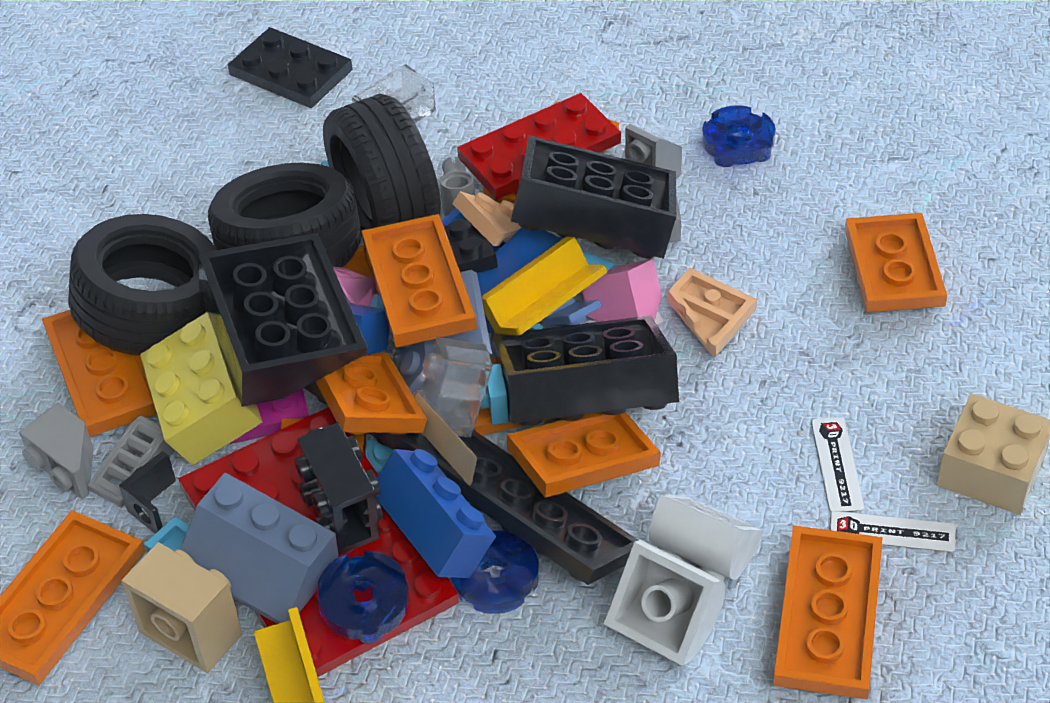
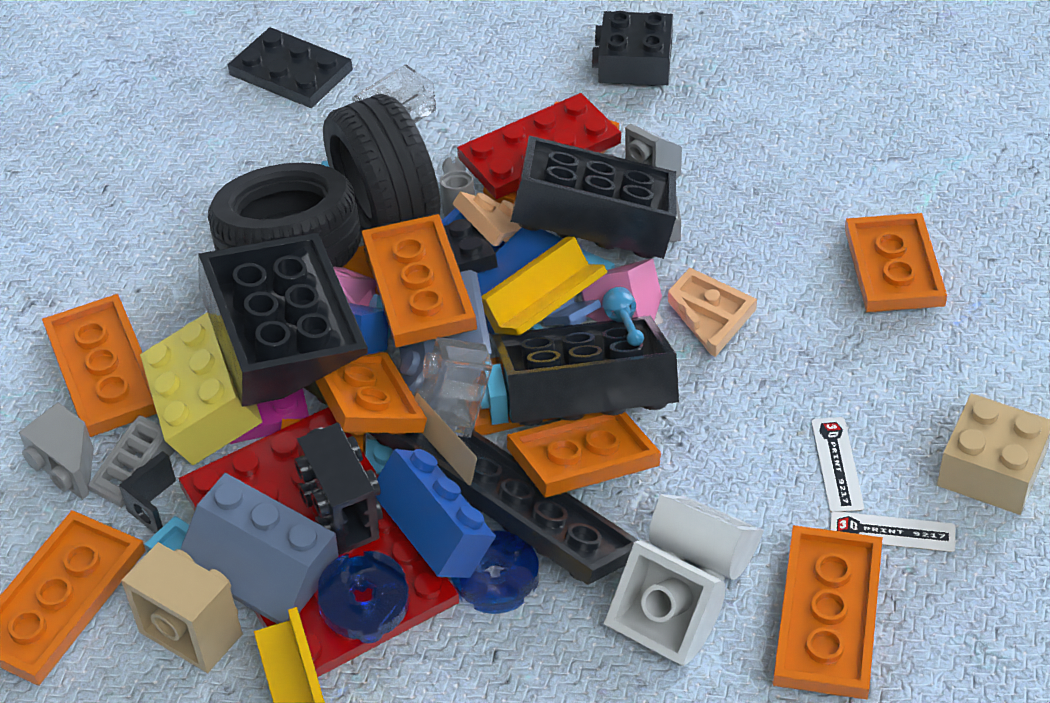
(135, 248): black tyre -> none
(624, 306): none -> dark azure hinge
(633, 48): none -> black brick
(752, 146): clear blue plate -> none

